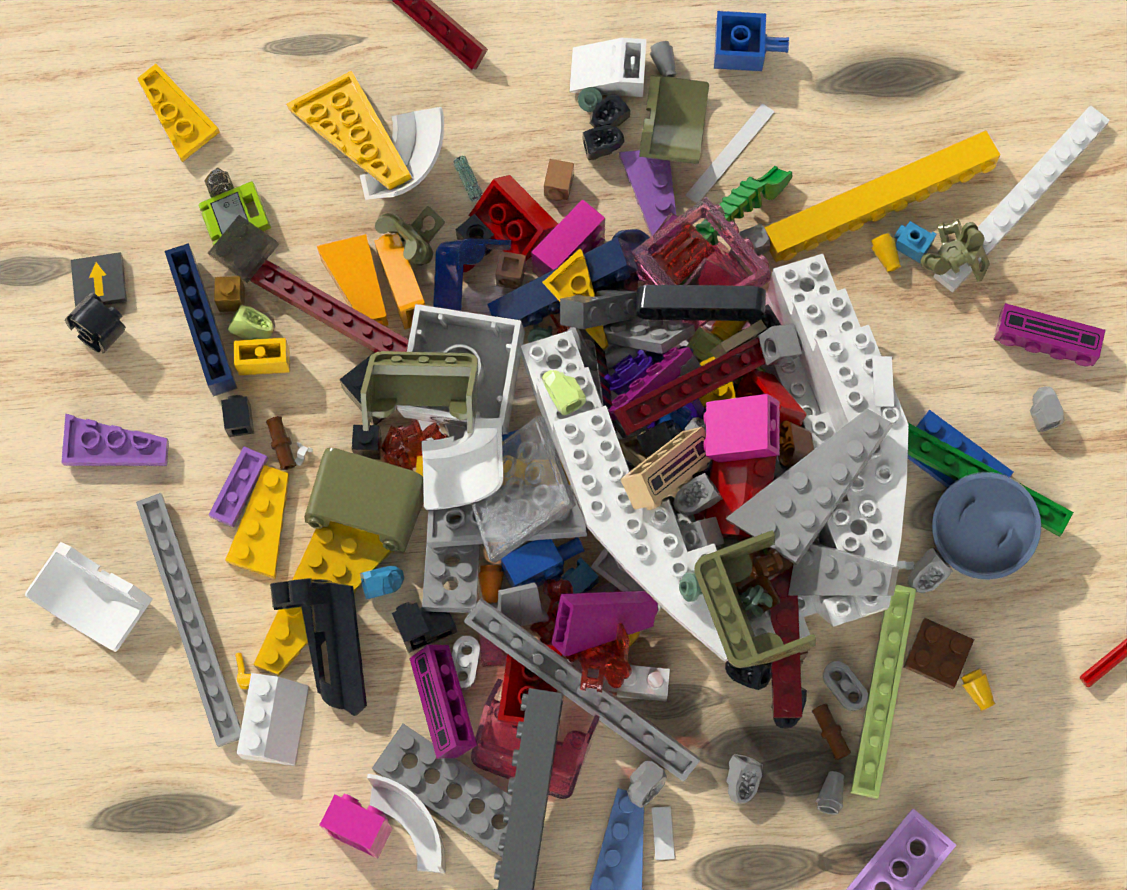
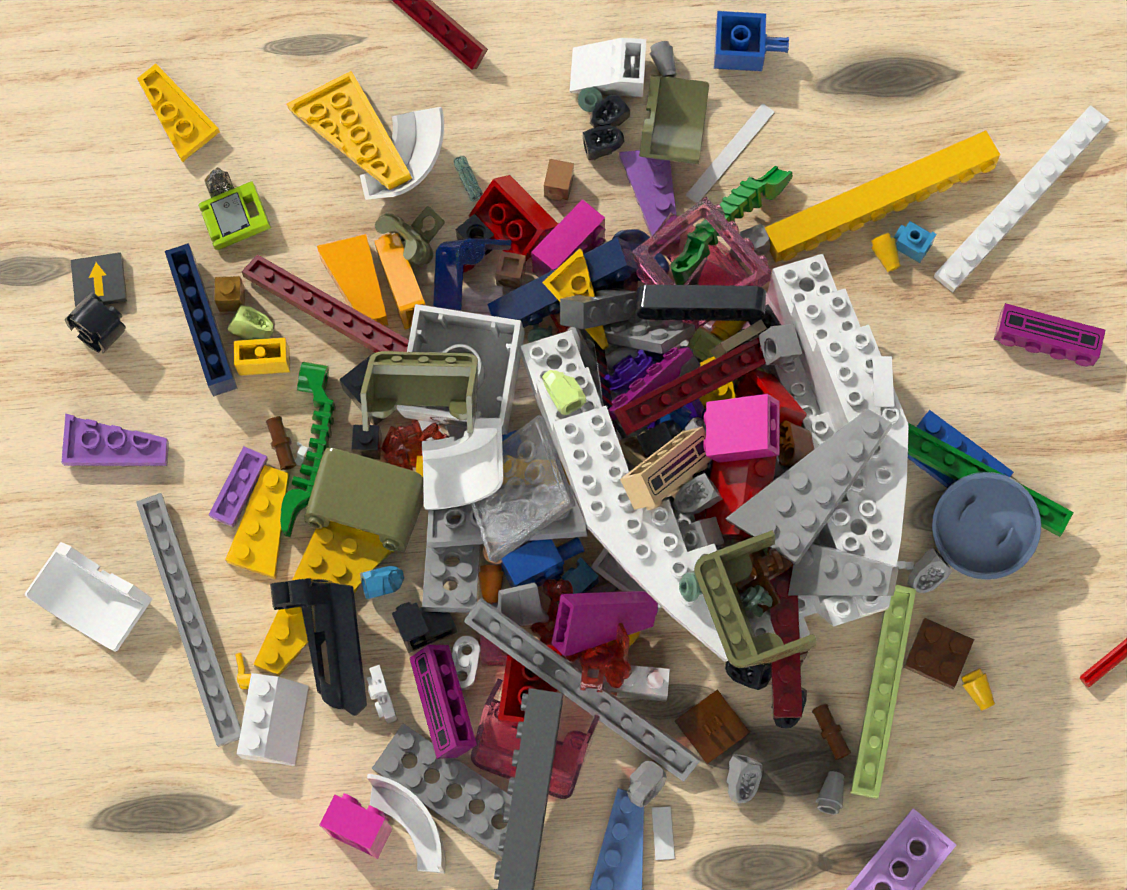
(237, 416): black brick -> none
(243, 248): clear smoke plate -> none
(311, 379): none -> green piece
(378, 690): none -> white hinge
(686, 257): clear red plate -> none
(712, 726): none -> reddish brown piece
(846, 685): light grey plate -> none
(963, 250): olive piece -> none
(1046, 409): light grey rock -> none

